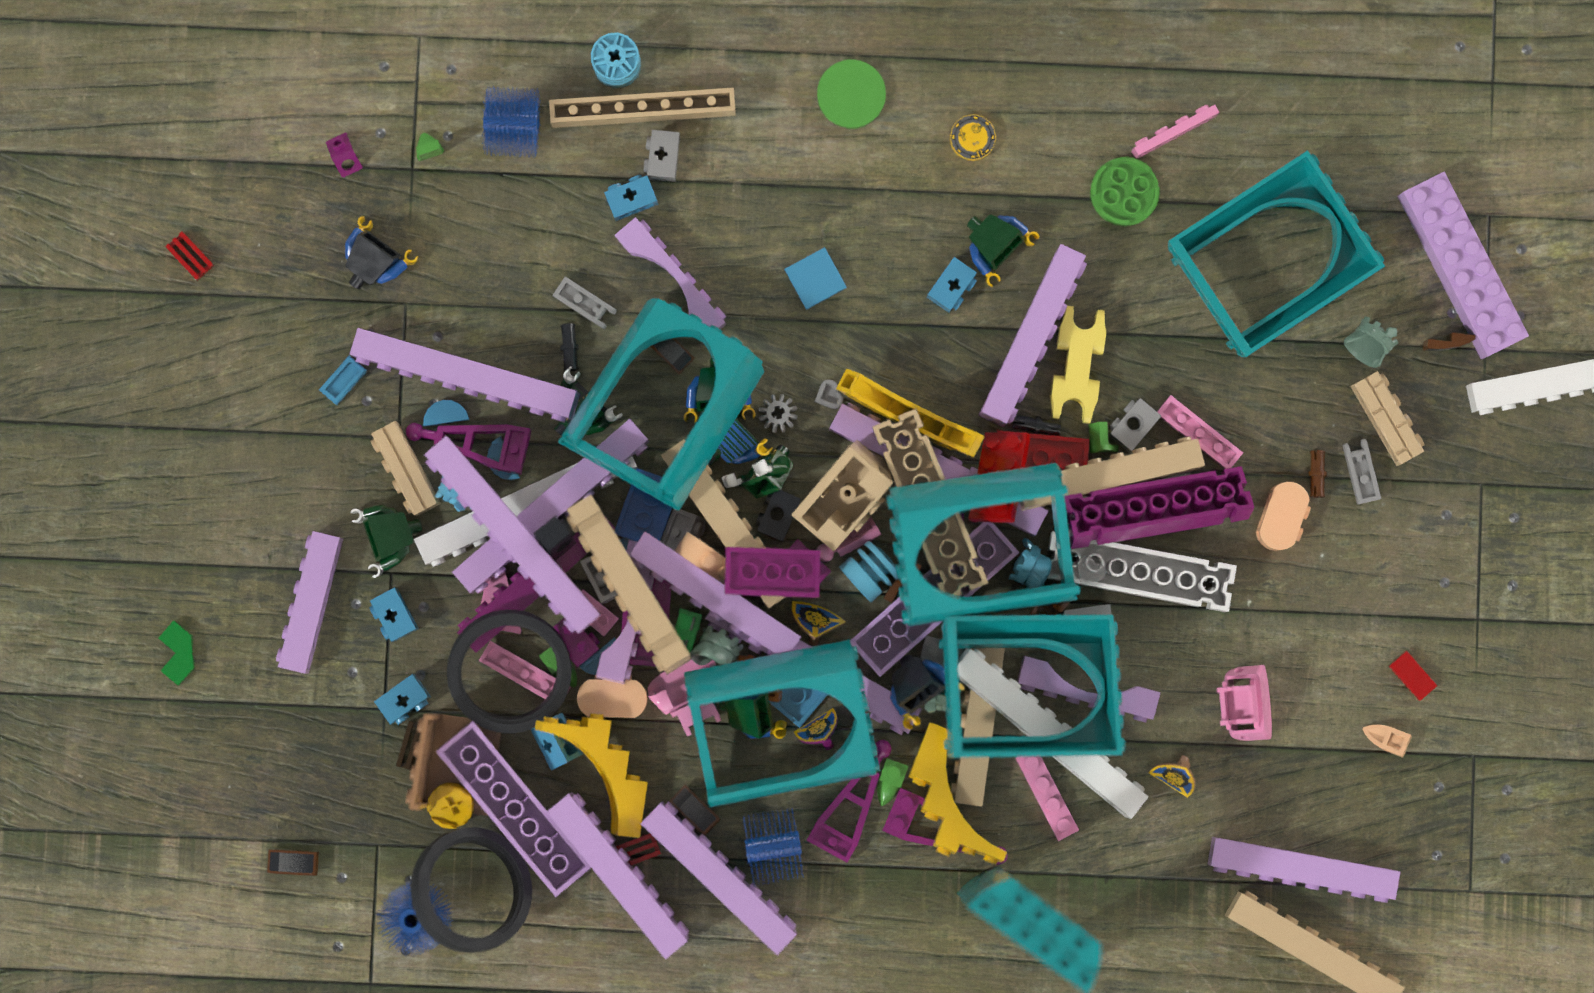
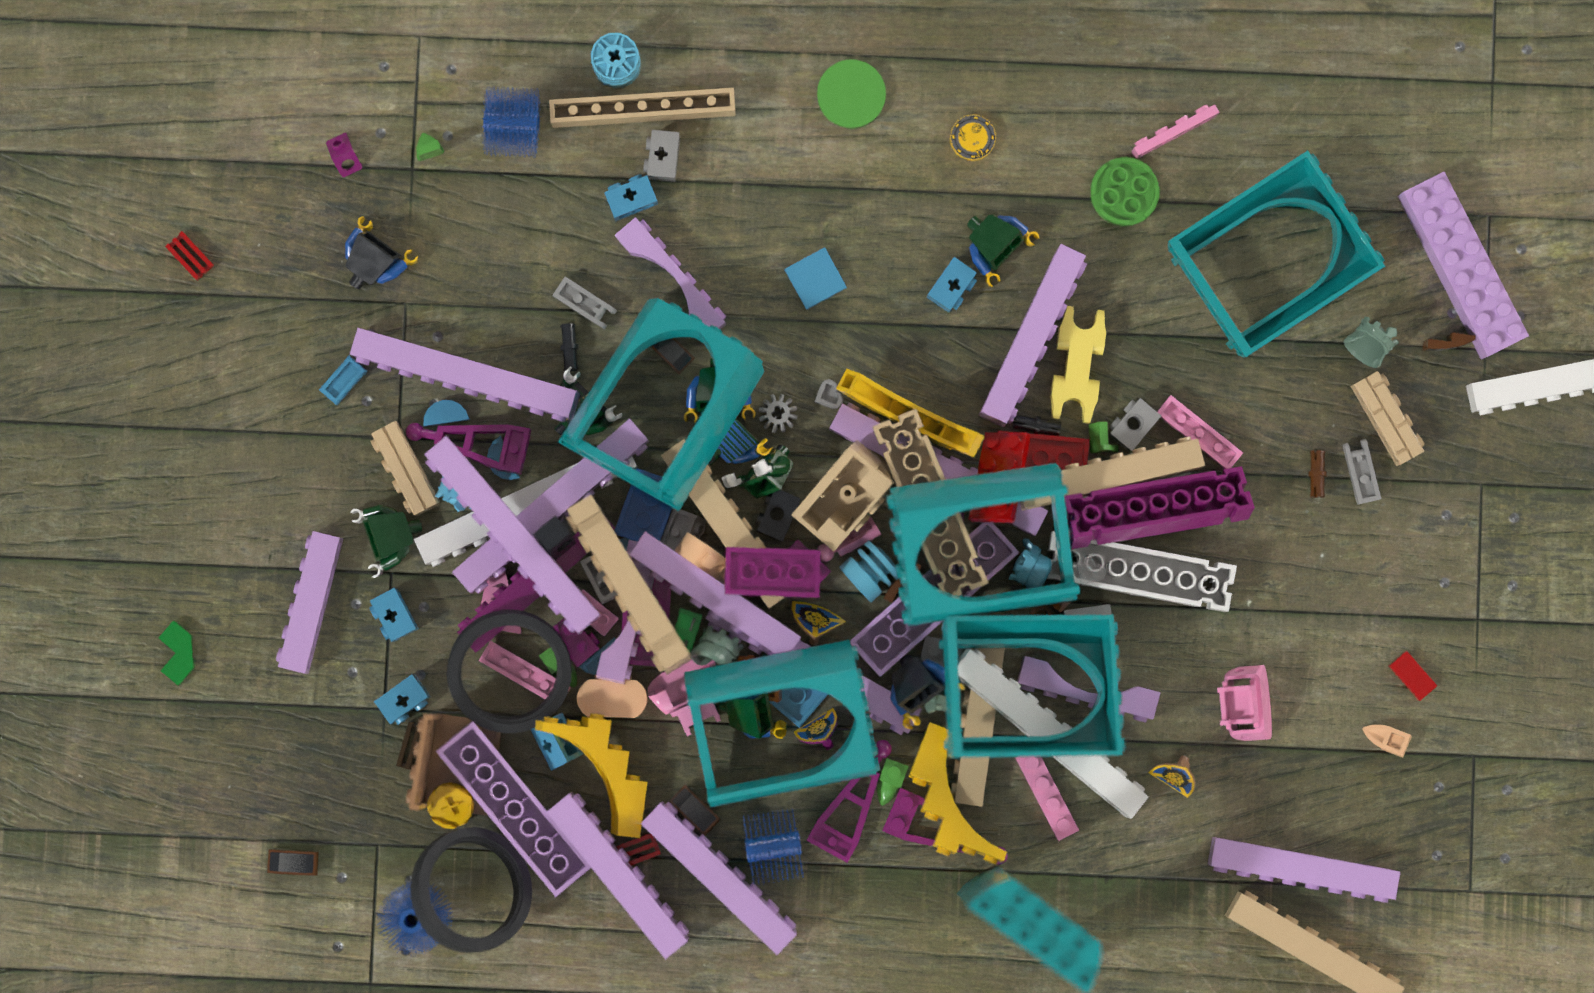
(1283, 516): light nougat brick -> none

